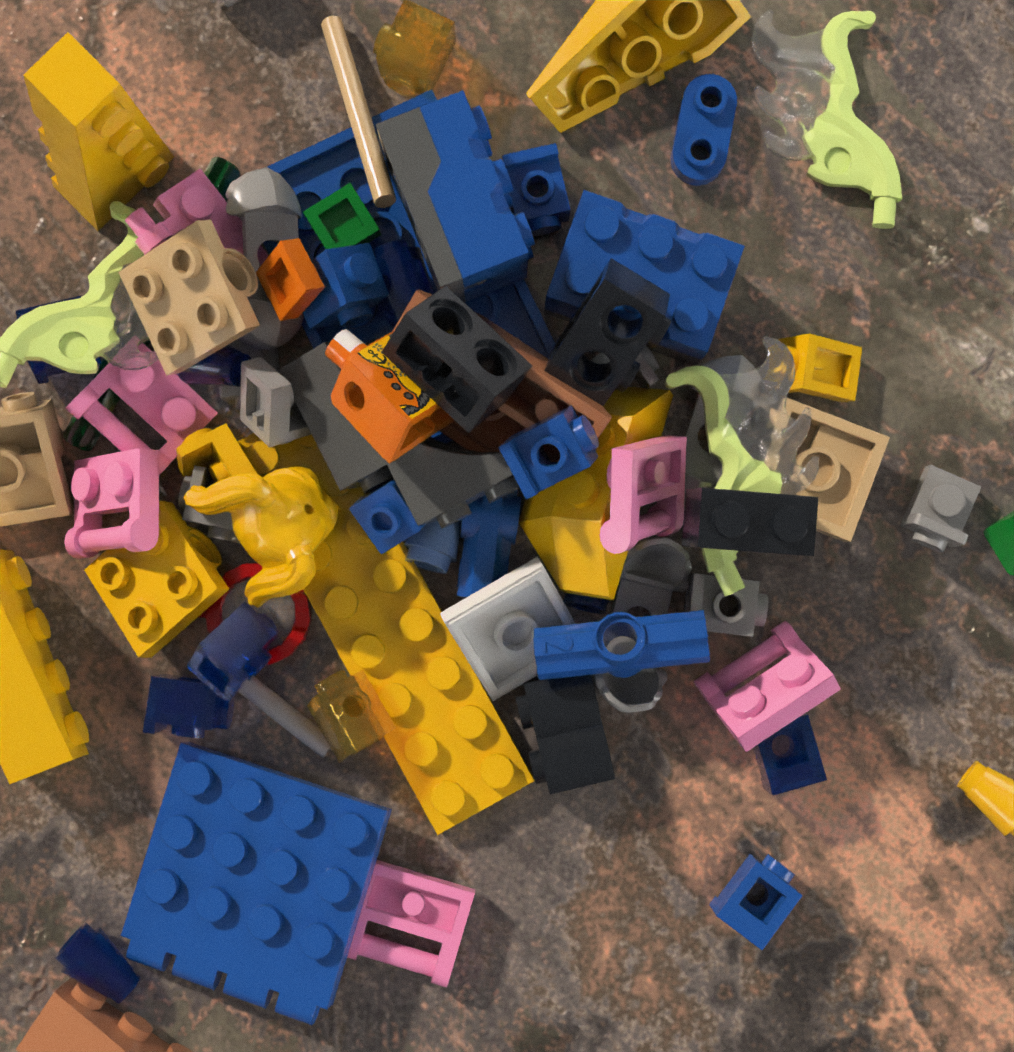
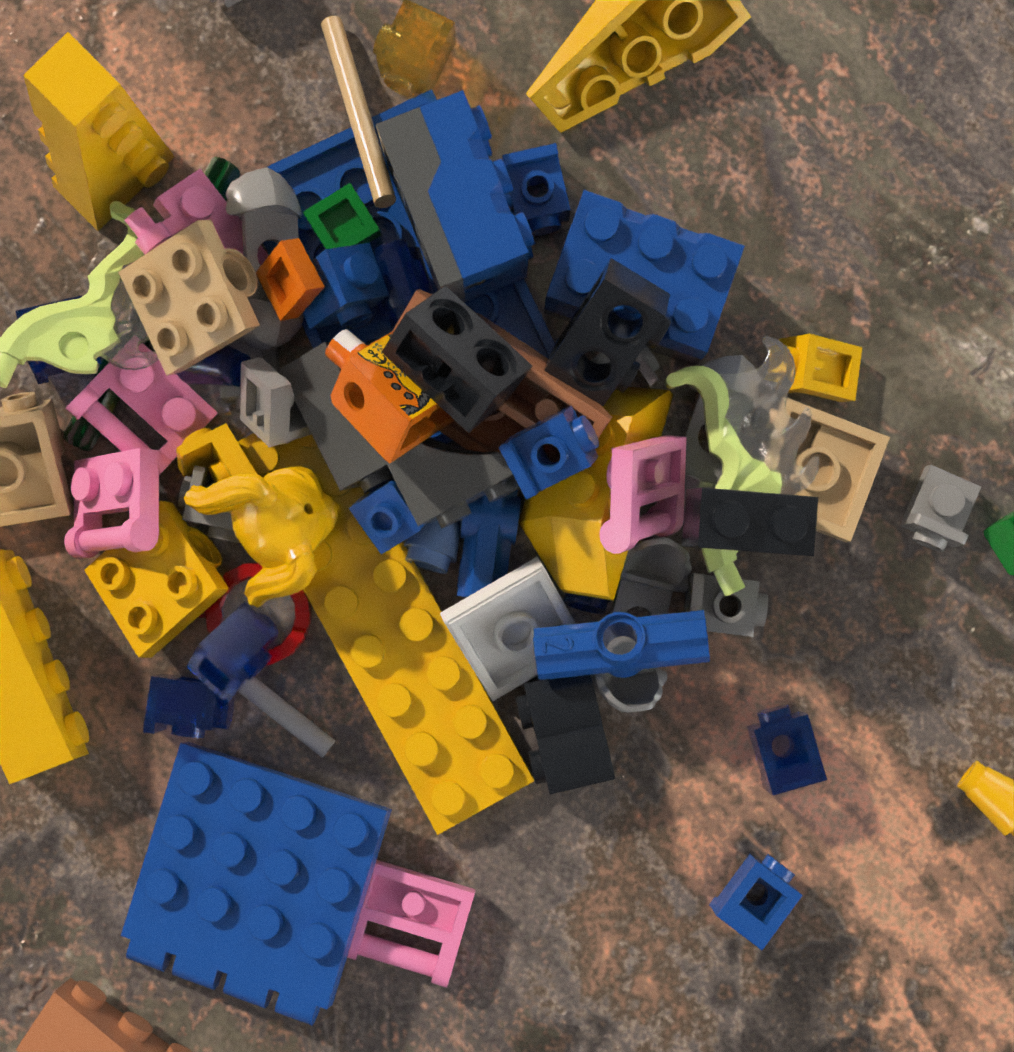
(97, 963): clear blue cone -> none
(349, 713): clear yellow brick -> none
(703, 127): blue plate -> none
(775, 695): bright pink plate -> none
(815, 110): piece -> none

